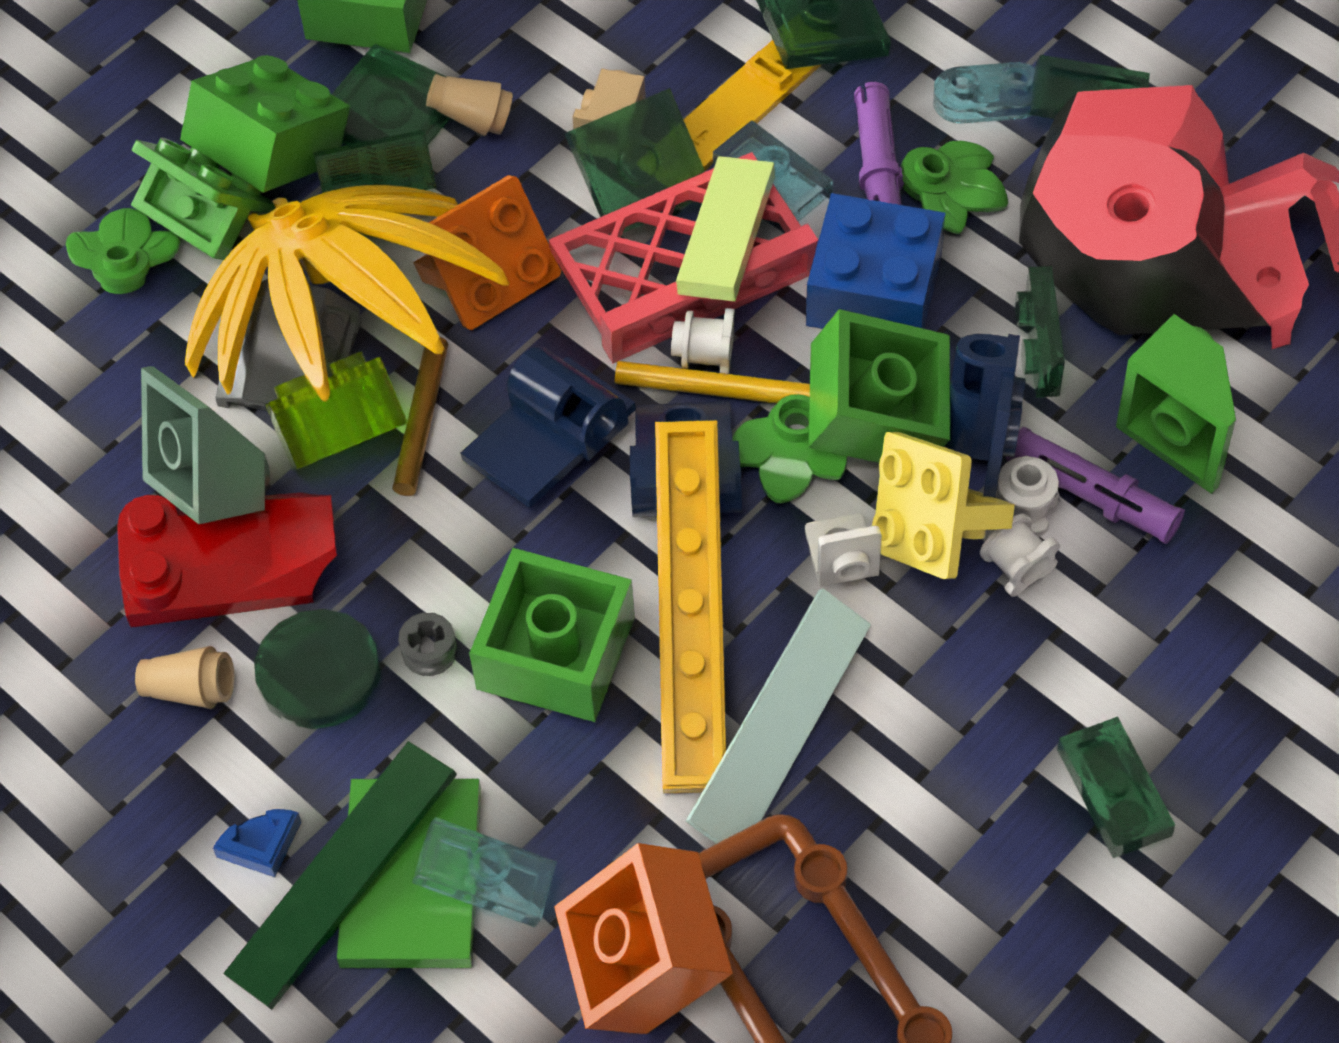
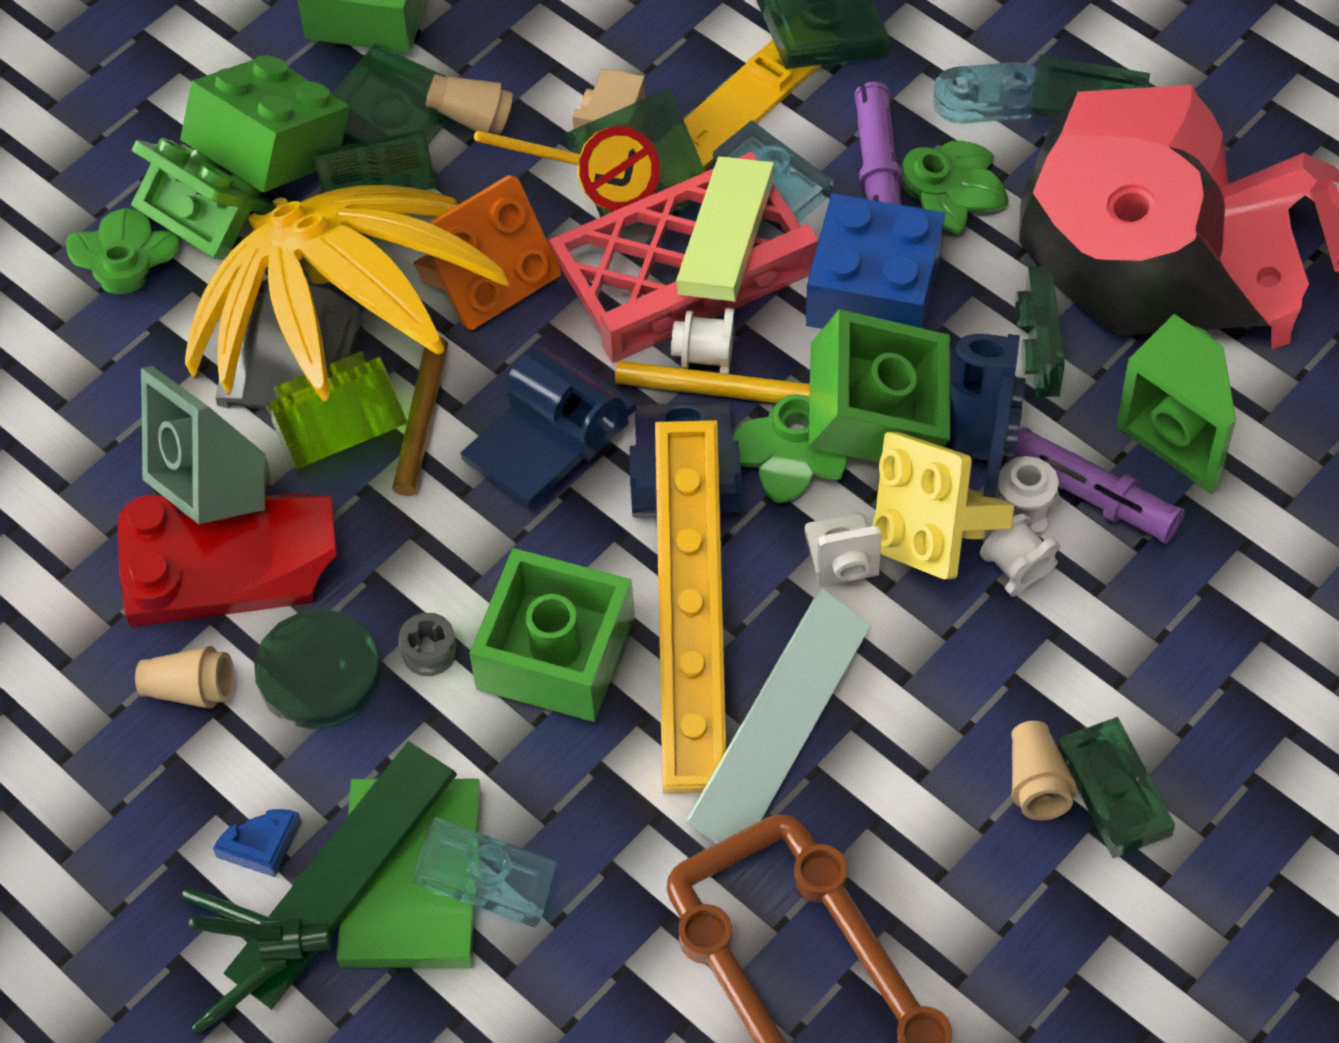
(277, 940): none -> dark green plant
(613, 166): none -> piece
(642, 939): orange brick -> none
(1039, 773): none -> tan cone

